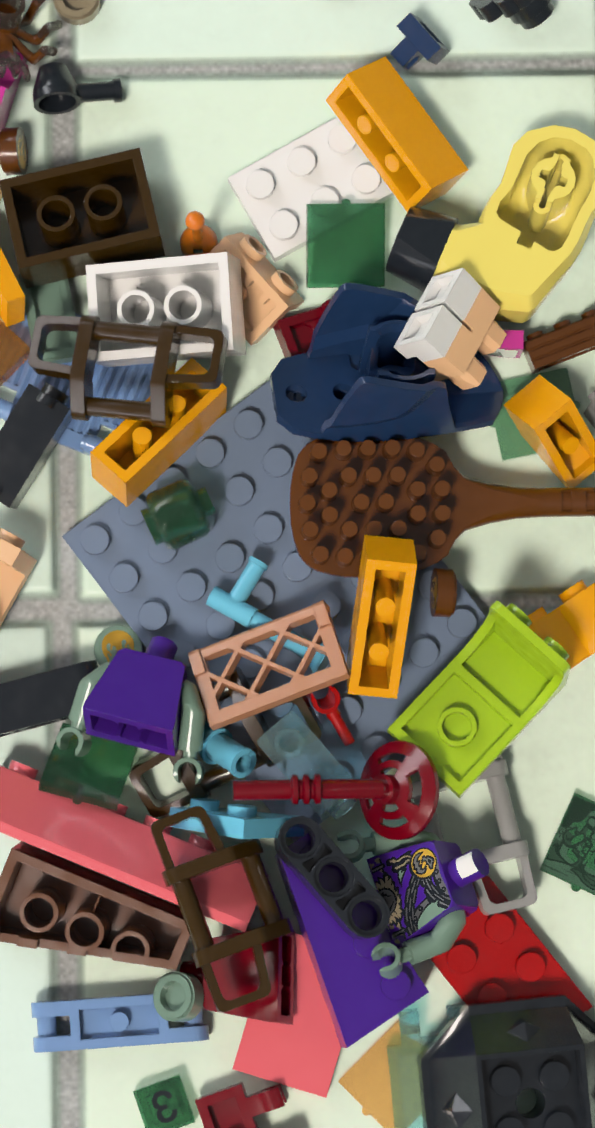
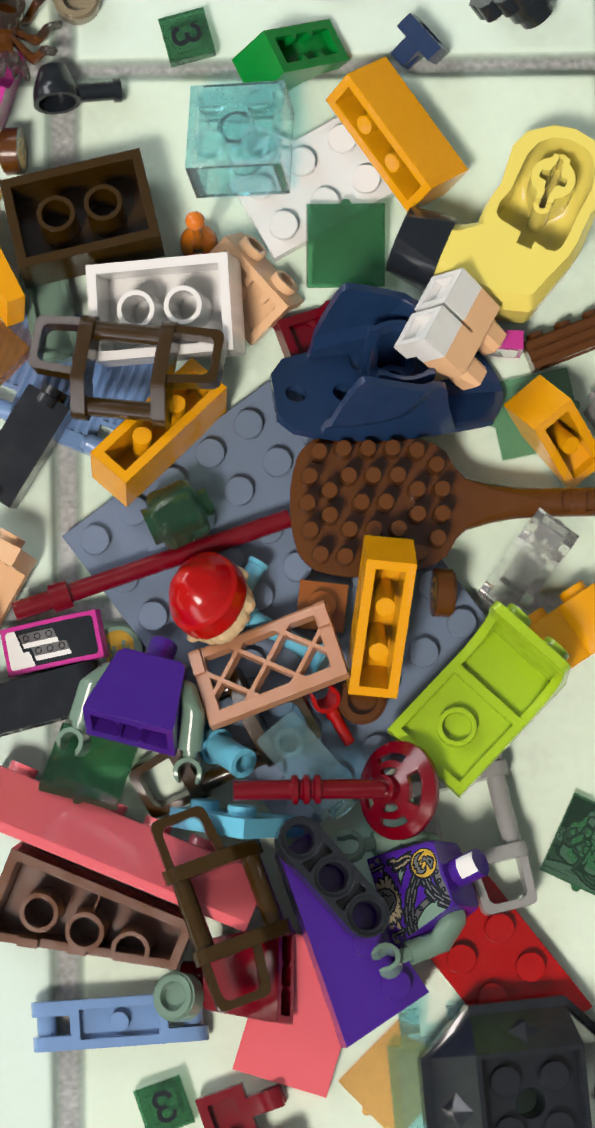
(54, 643): none -> slope
(63, 594): none -> dark red bar
(187, 37): none -> clear green tile
(210, 598): none -> red hair
(240, 139): none -> clear light blue brick
(291, 54): none -> green arch
(333, 594): none -> dark orange plate
(360, 708): none -> reddish brown tile
(528, 561): none -> clear brick

